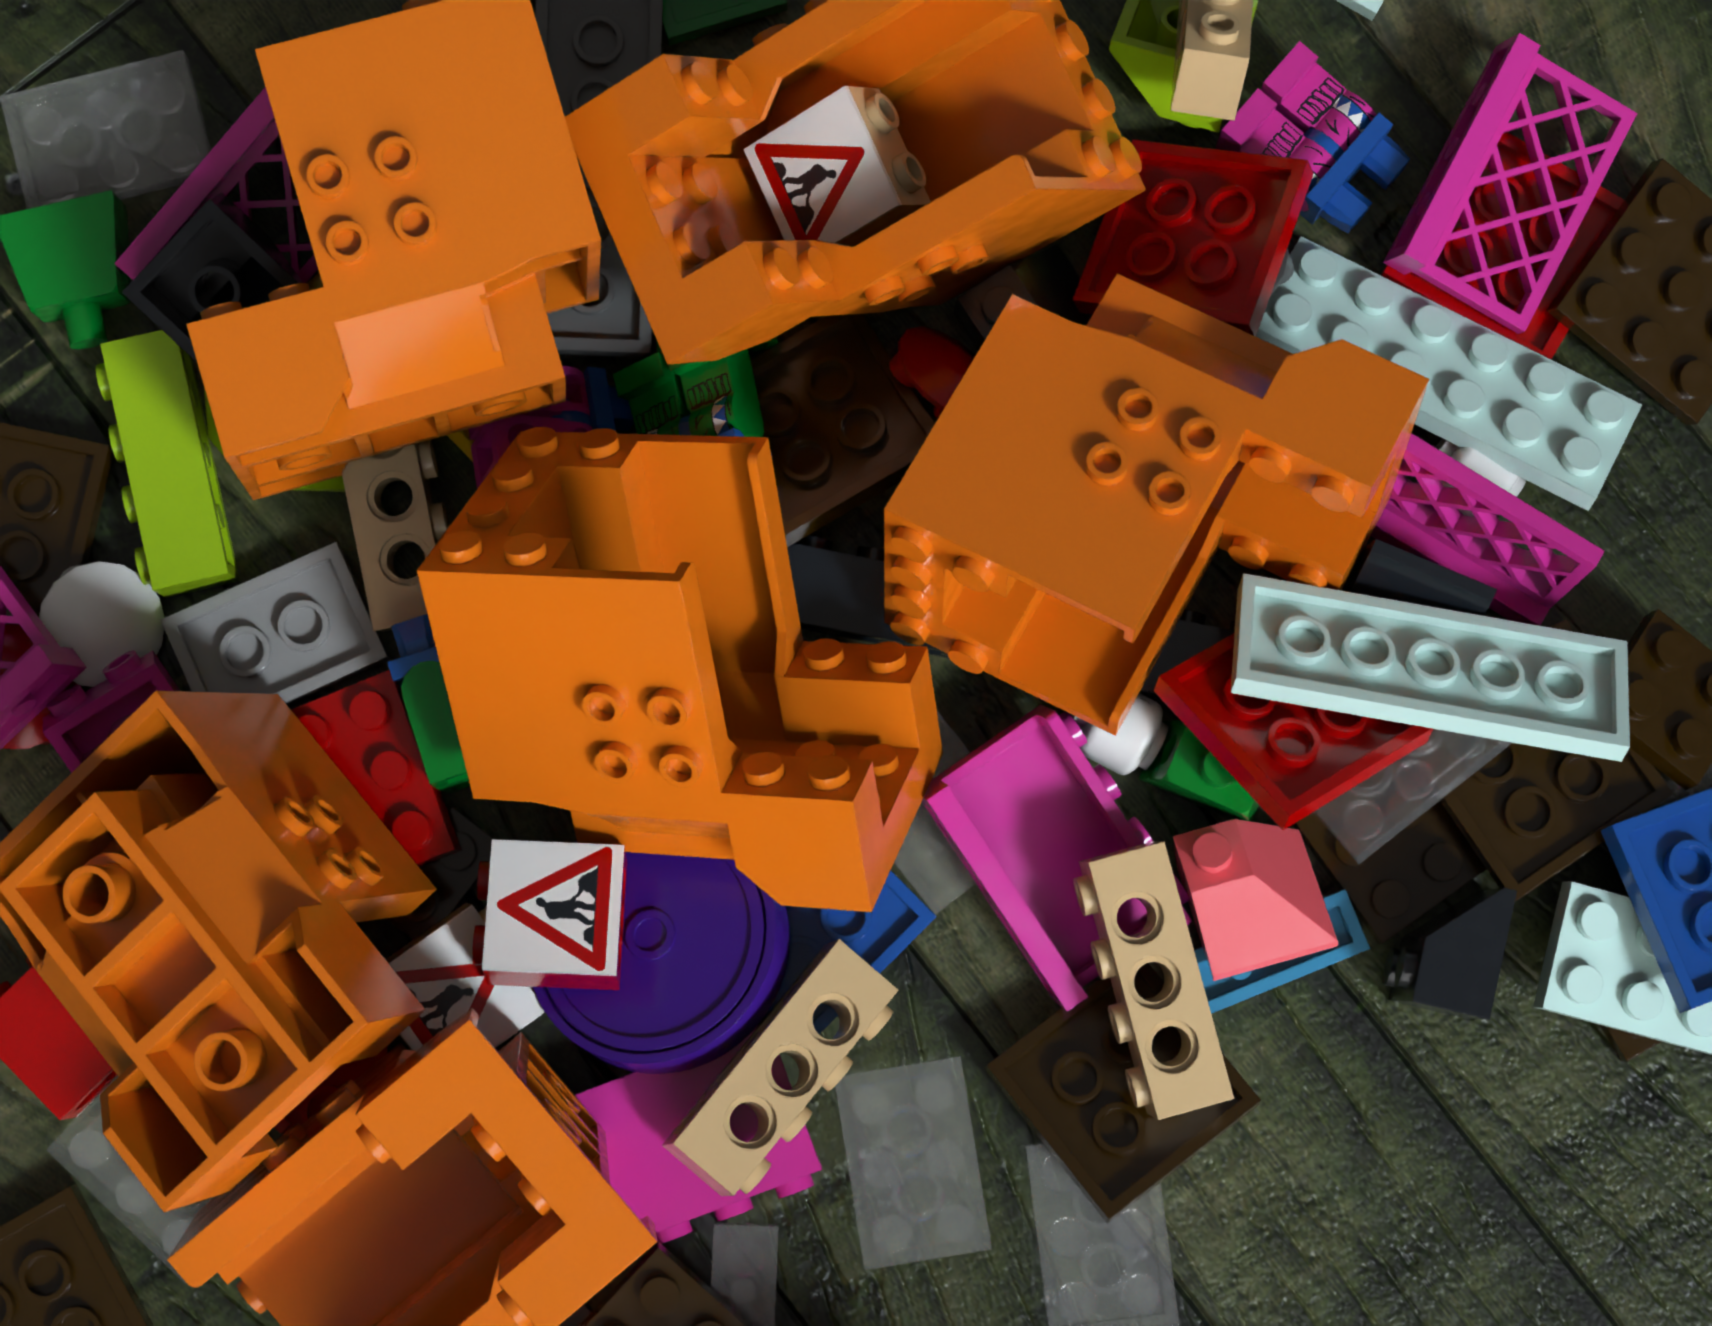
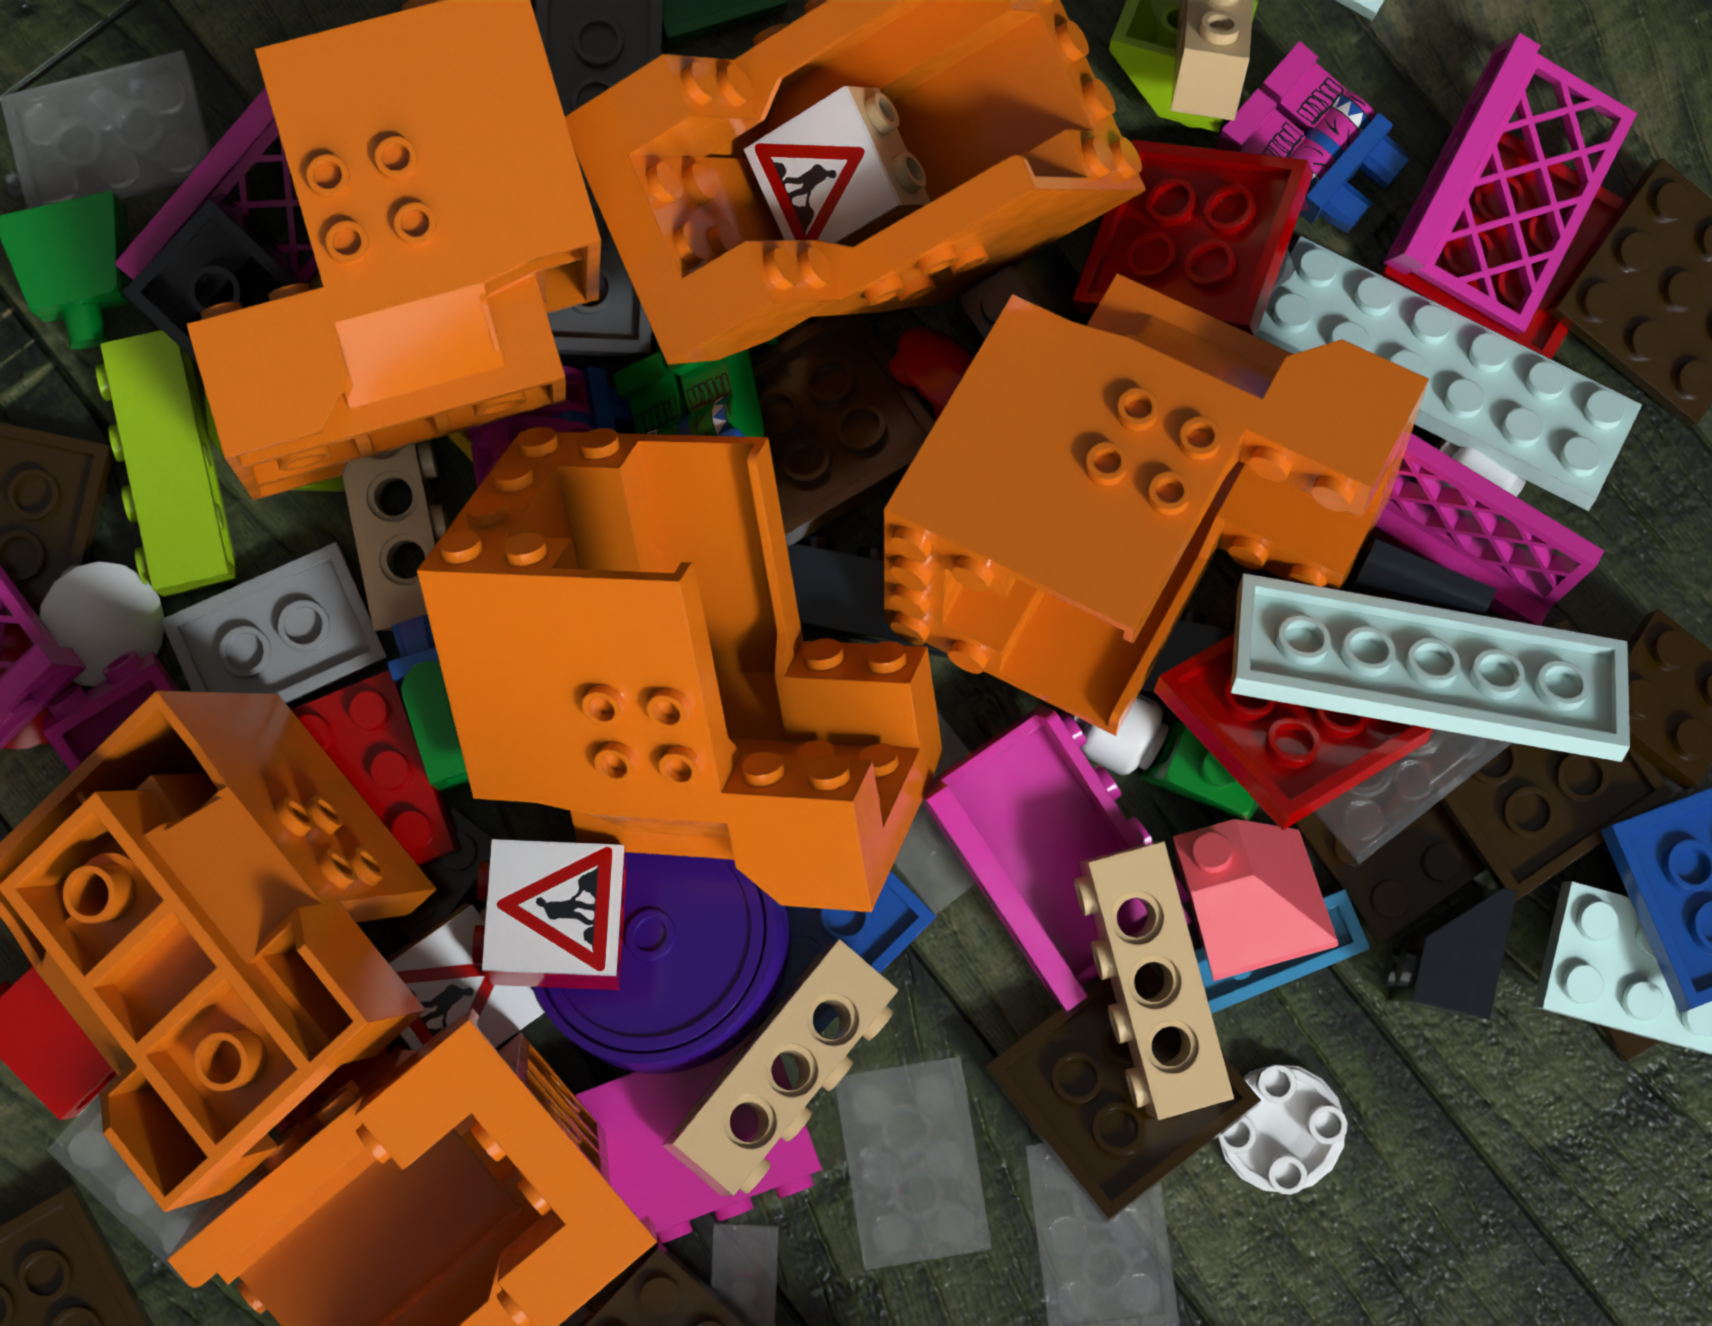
(1290, 1135): none -> white dish

